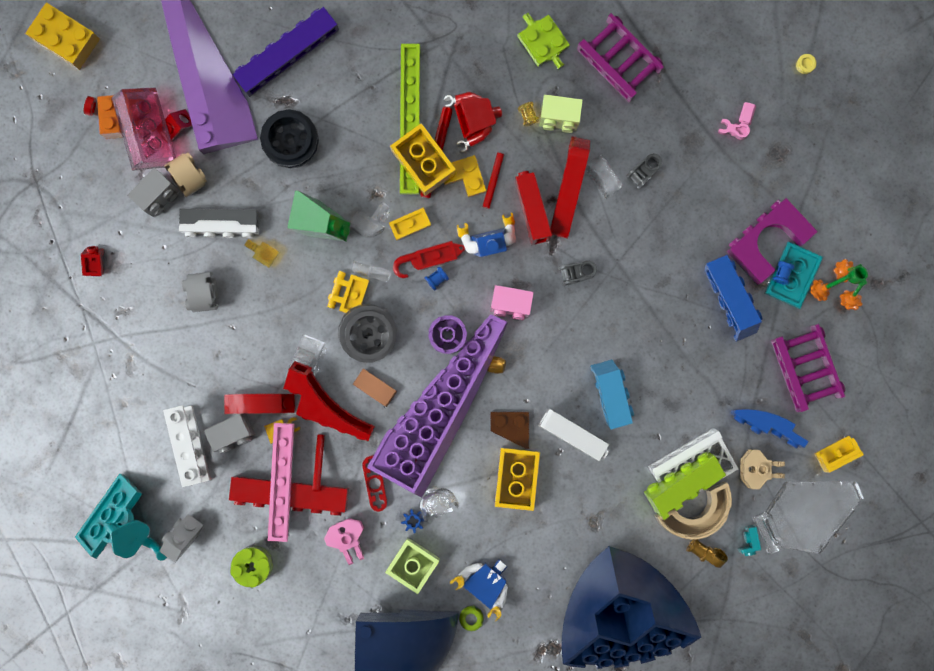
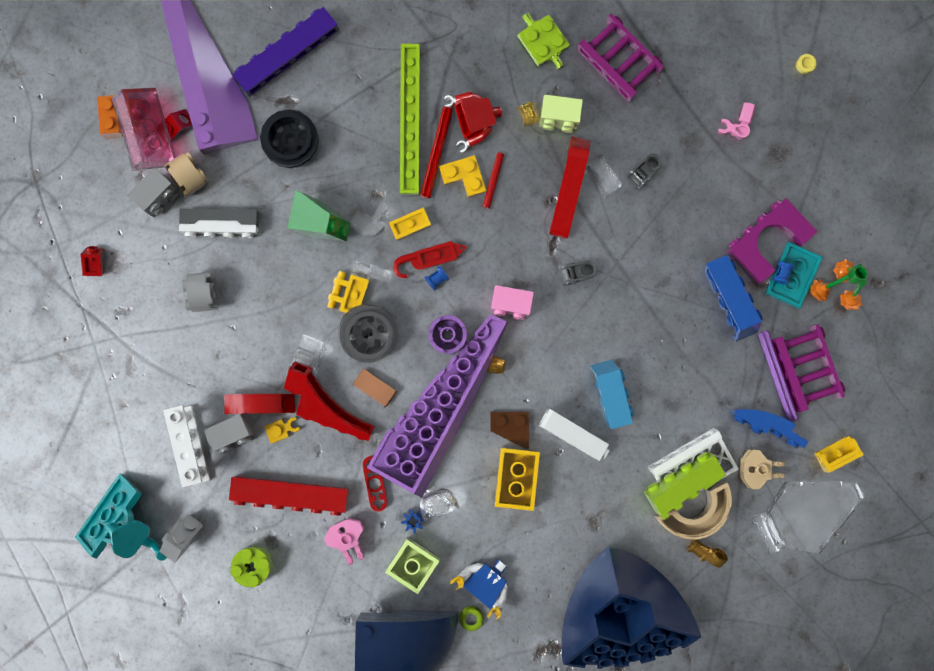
(62, 36): yellow brick -> none
(89, 106): red tile -> none
(264, 253): clear yellow plate -> none
(281, 482): bright pink tile -> none
(318, 462): red bar -> none
(423, 159): yellow brick -> none
(489, 242): torso -> none
(533, 208): red slope -> none
(751, 537): teal bracket -> none
(778, 376): none -> medium lavender axle

